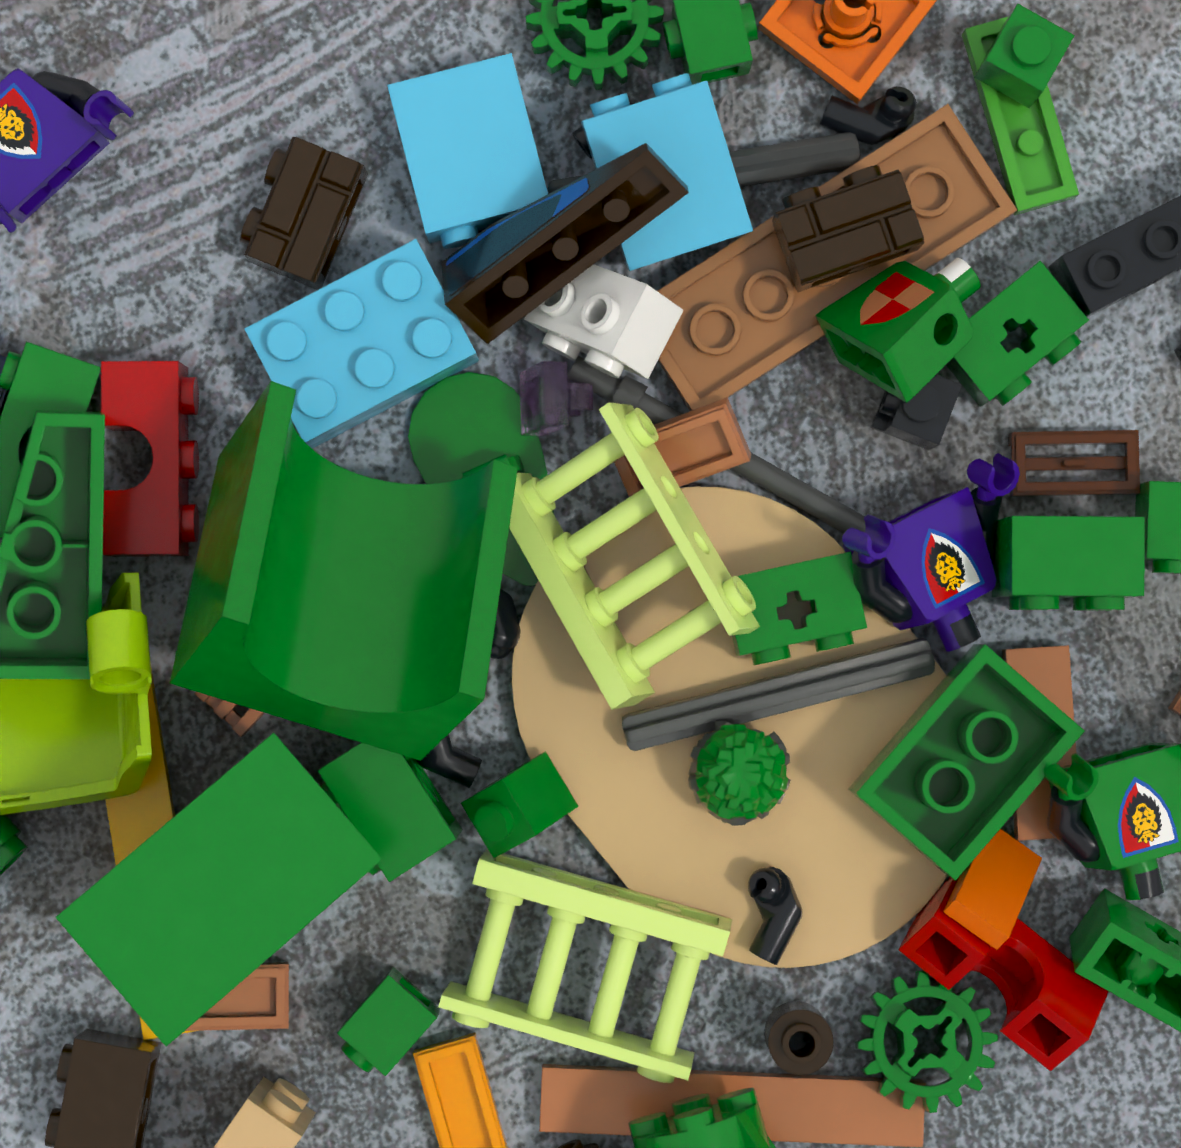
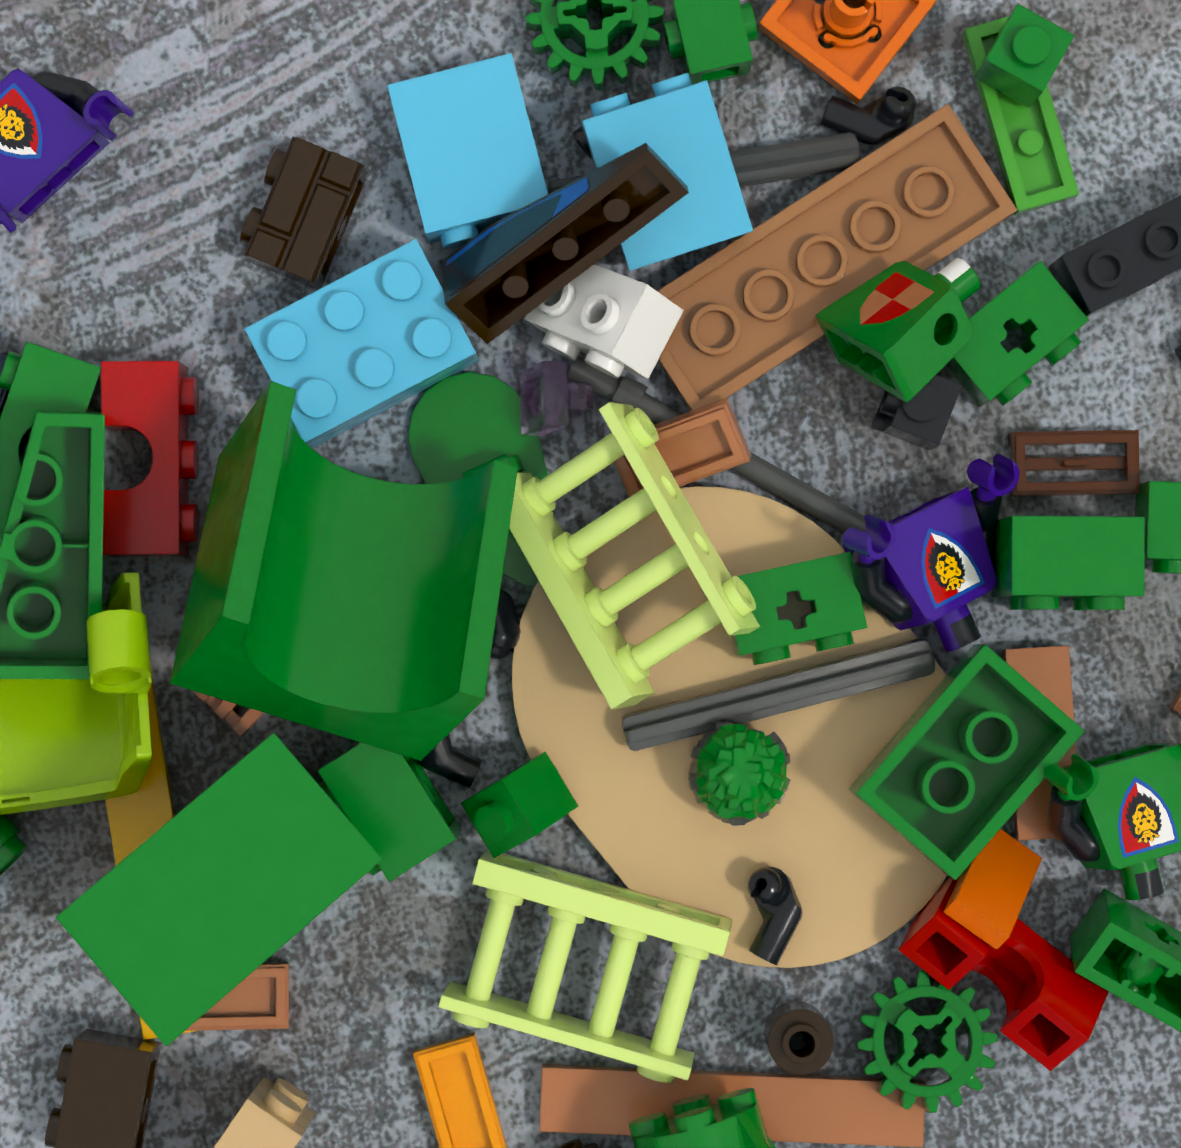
(387, 1023): green brick -> none
(847, 228): dark brown brick -> none

